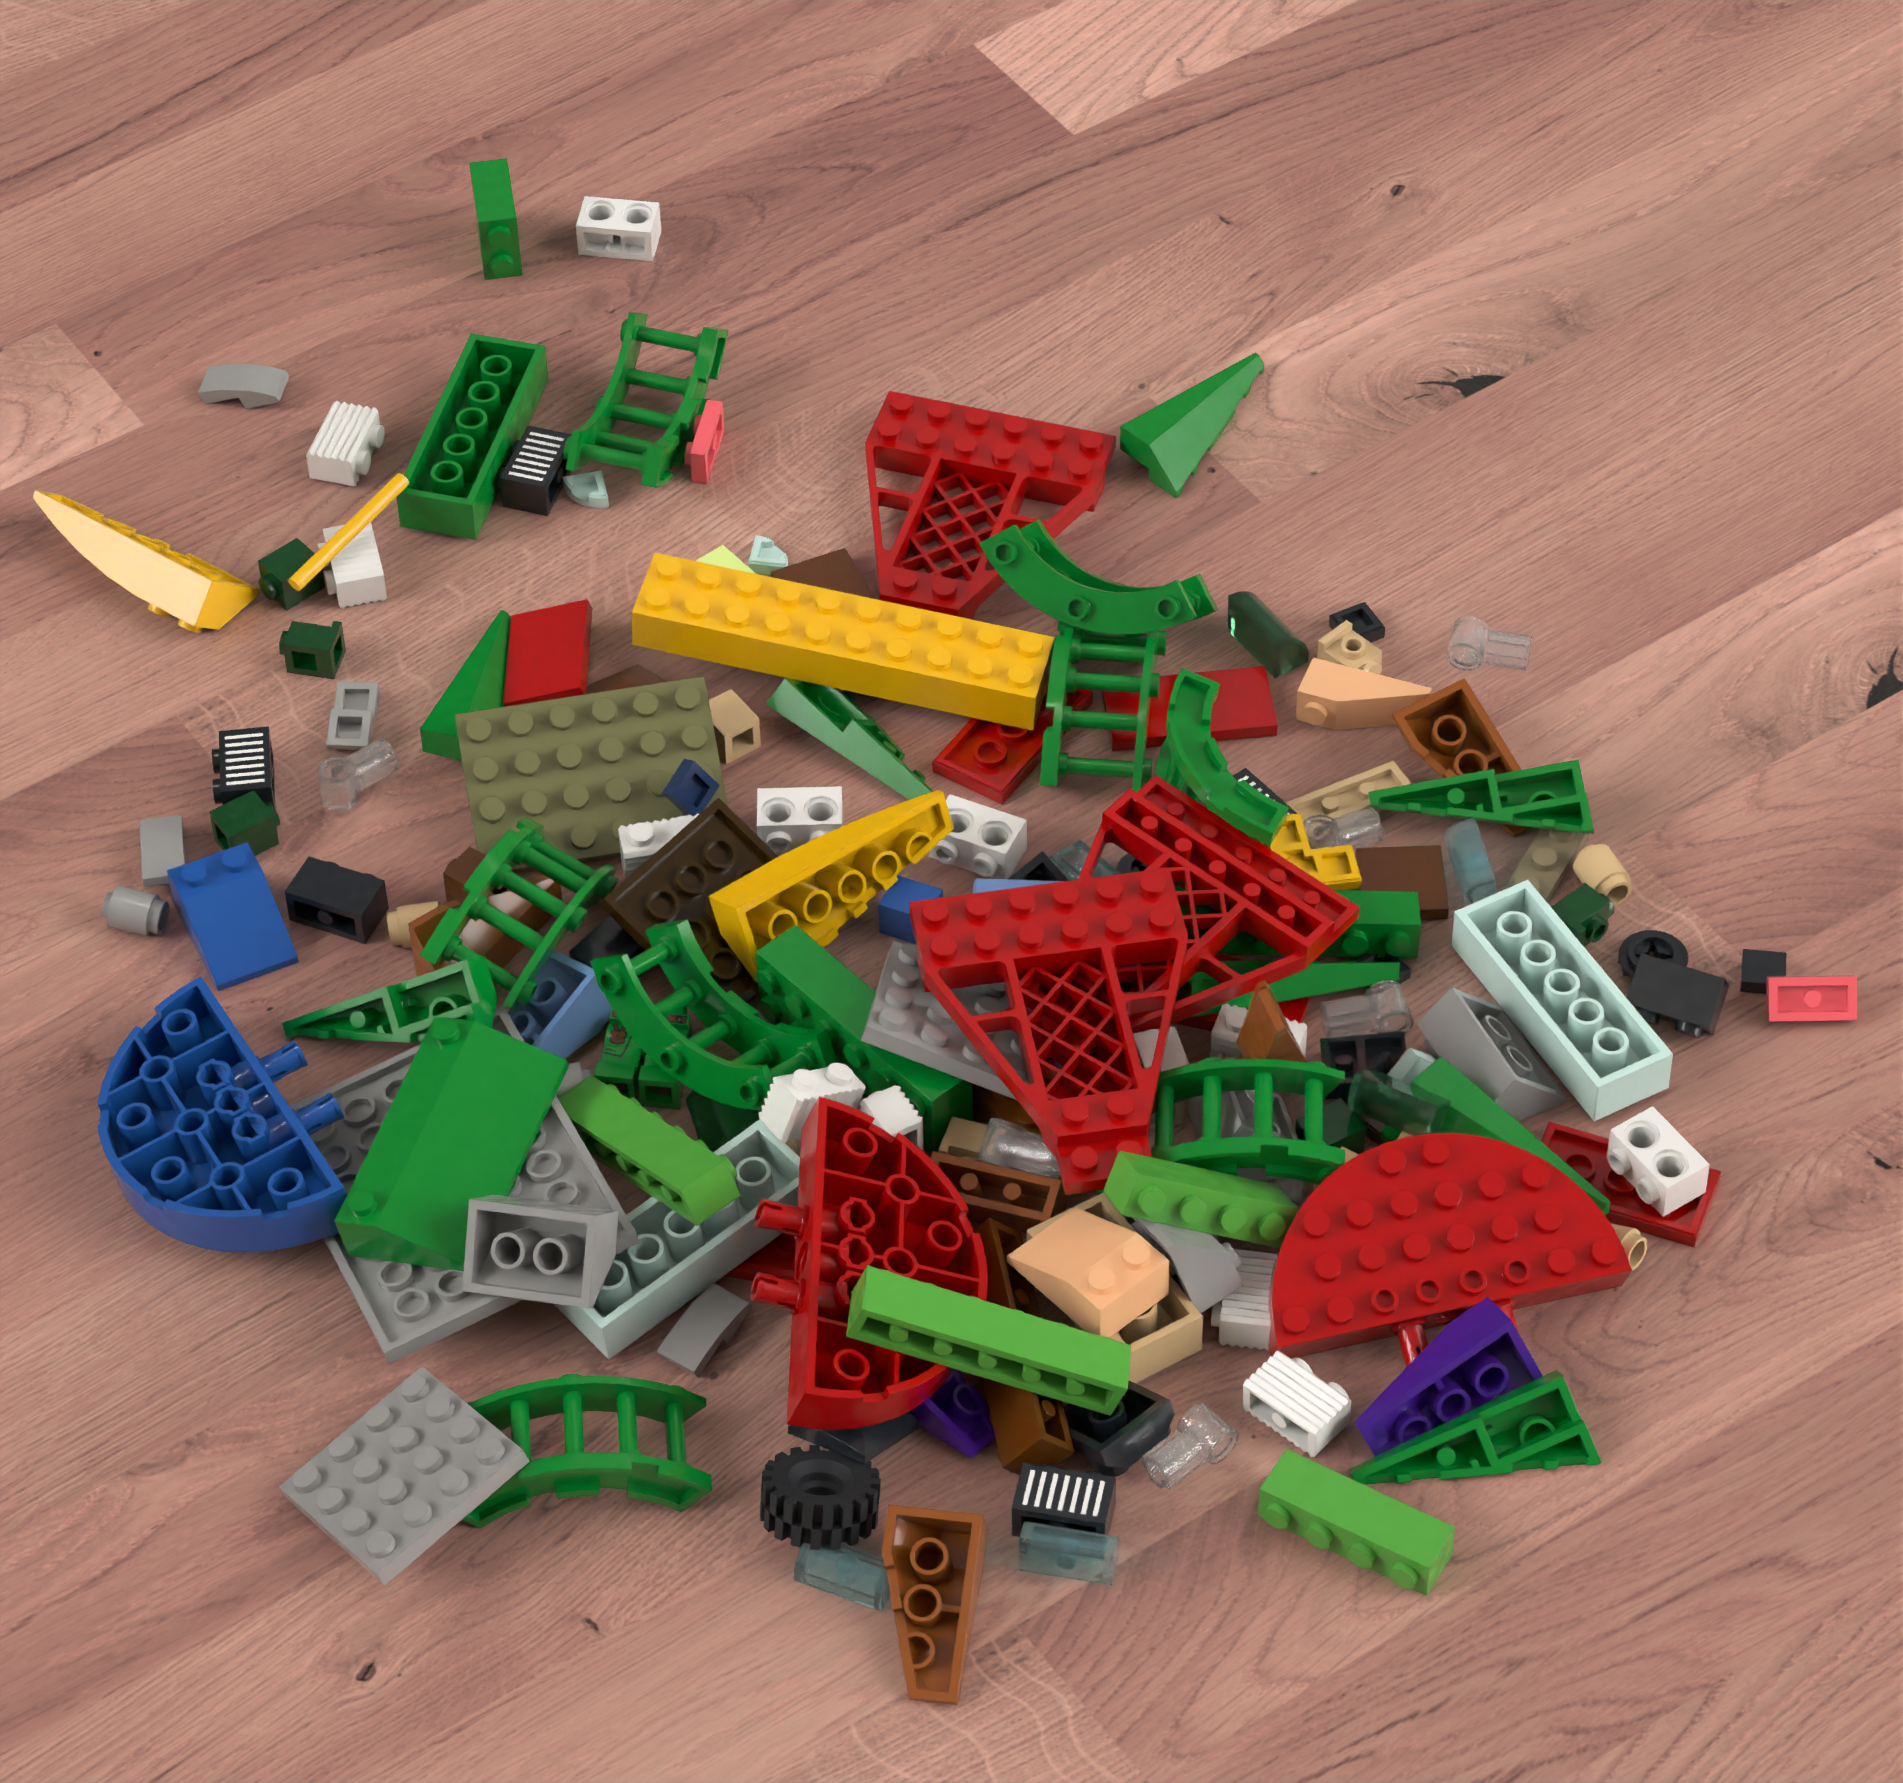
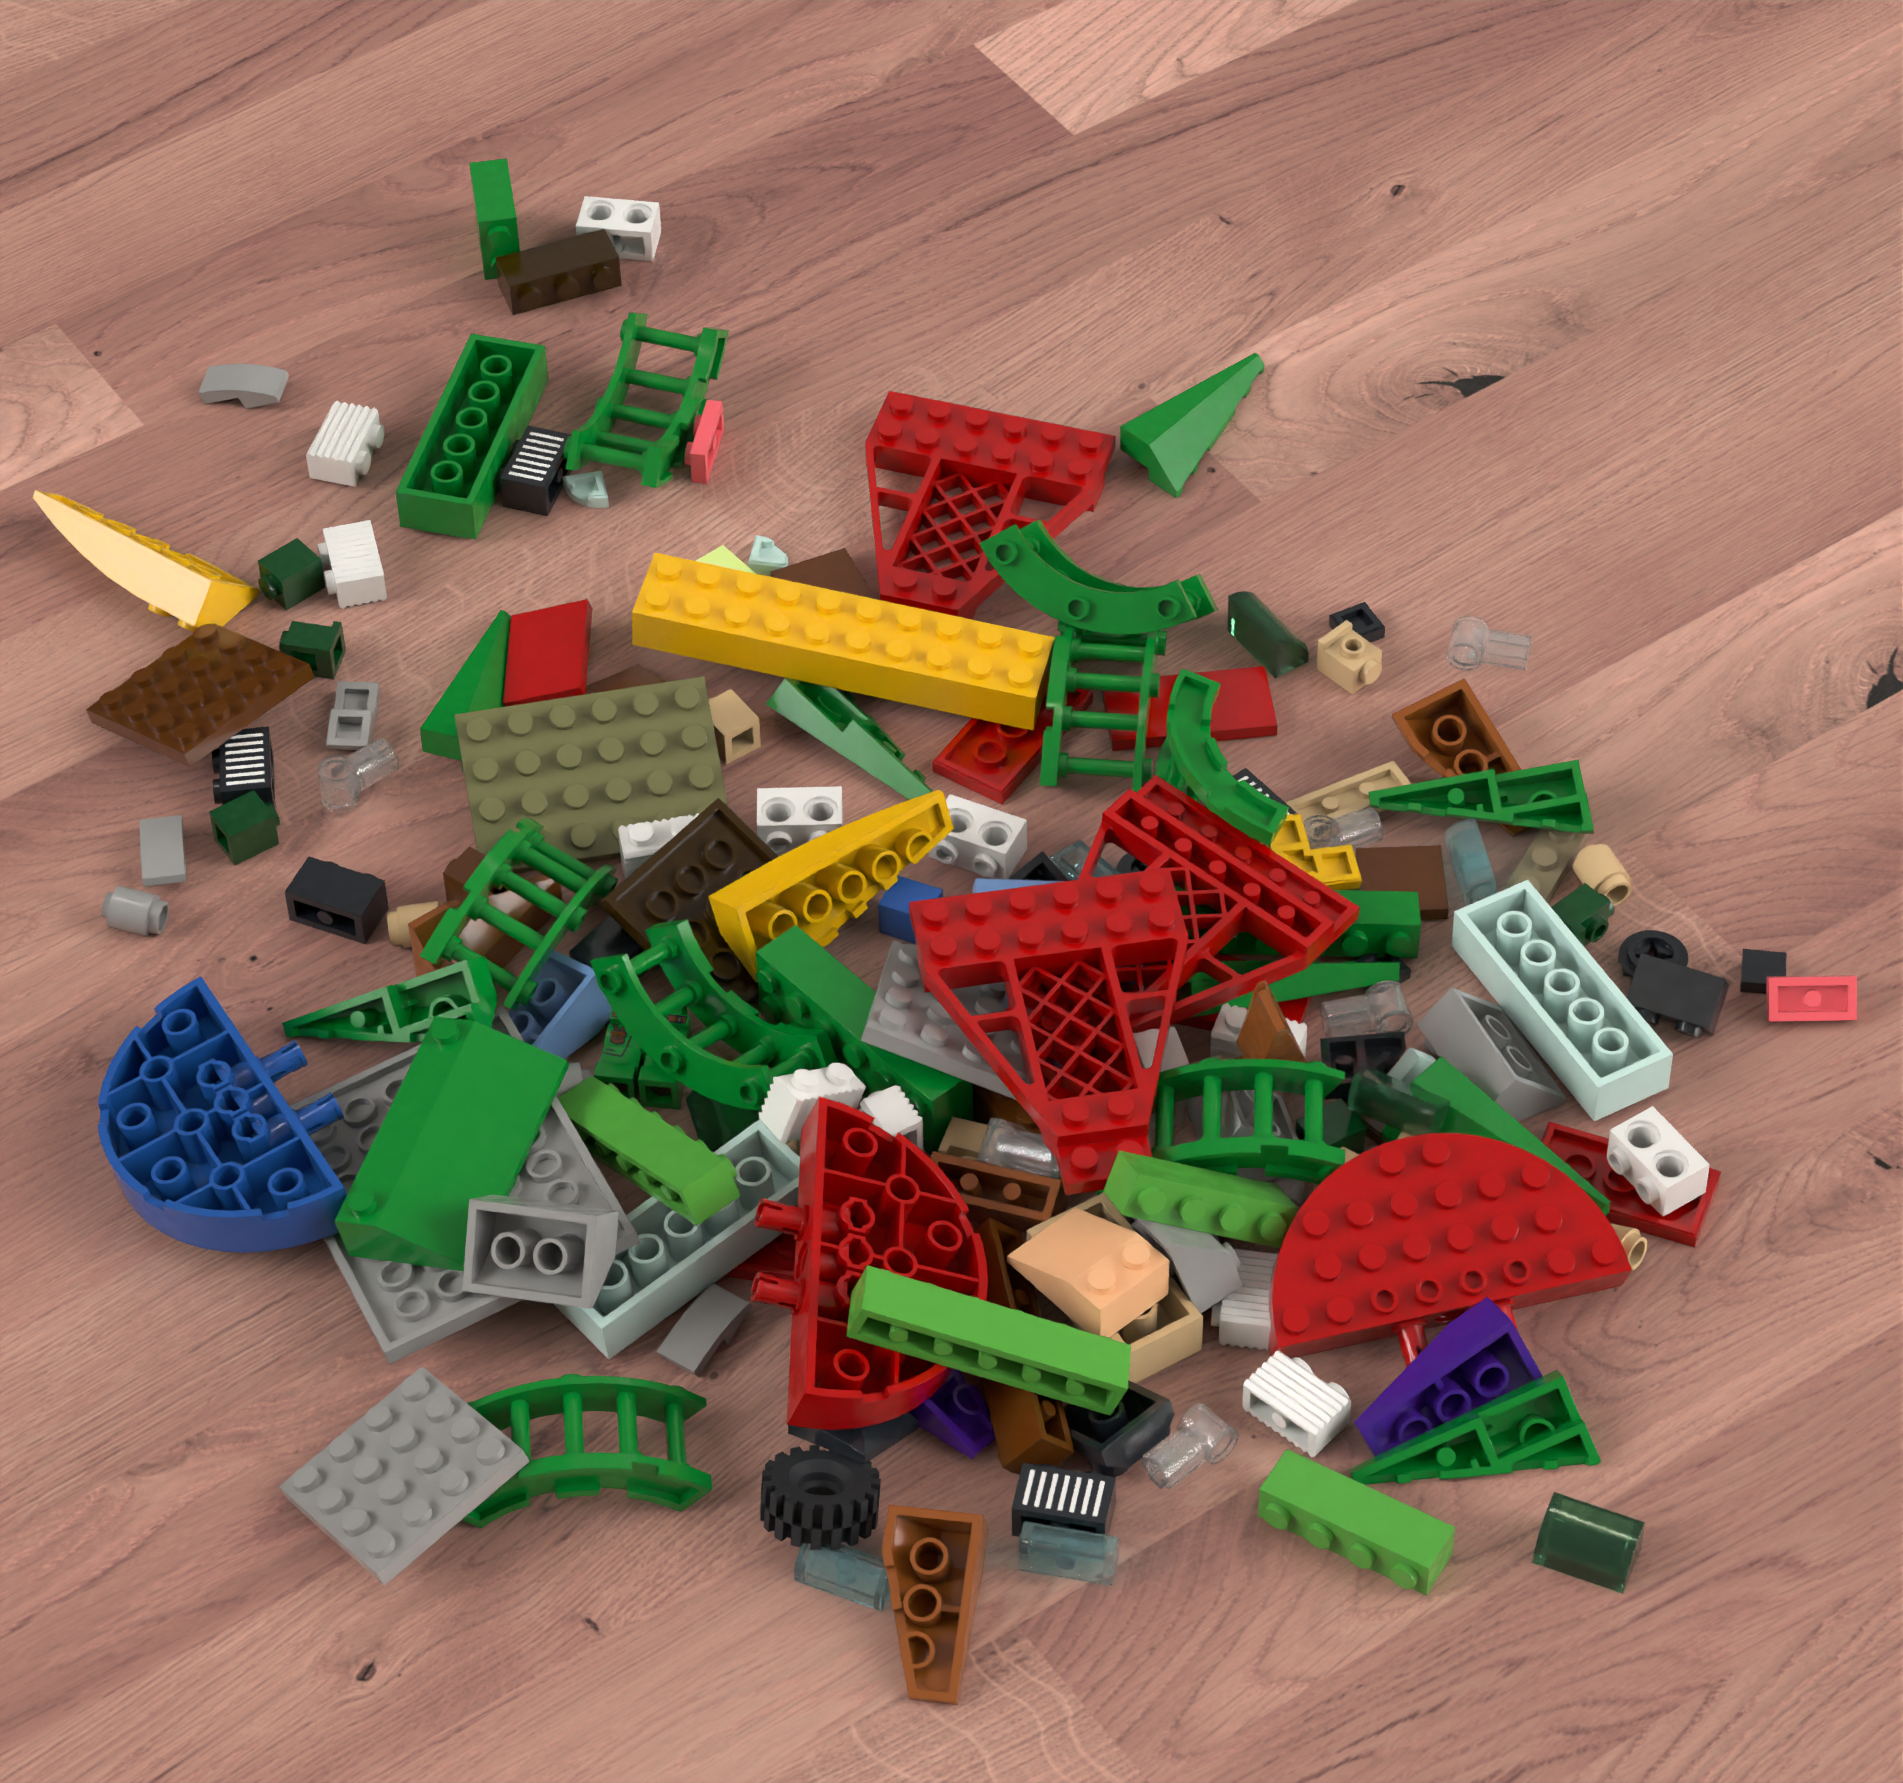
(199, 693): none -> reddish brown plate
(231, 916): blue slope -> none
(348, 532): yellow bar -> none
(558, 271): none -> dark brown brick
(690, 788): dark blue plate -> none
(1351, 697): light nougat slope -> none
(1588, 1542): none -> clear green brick

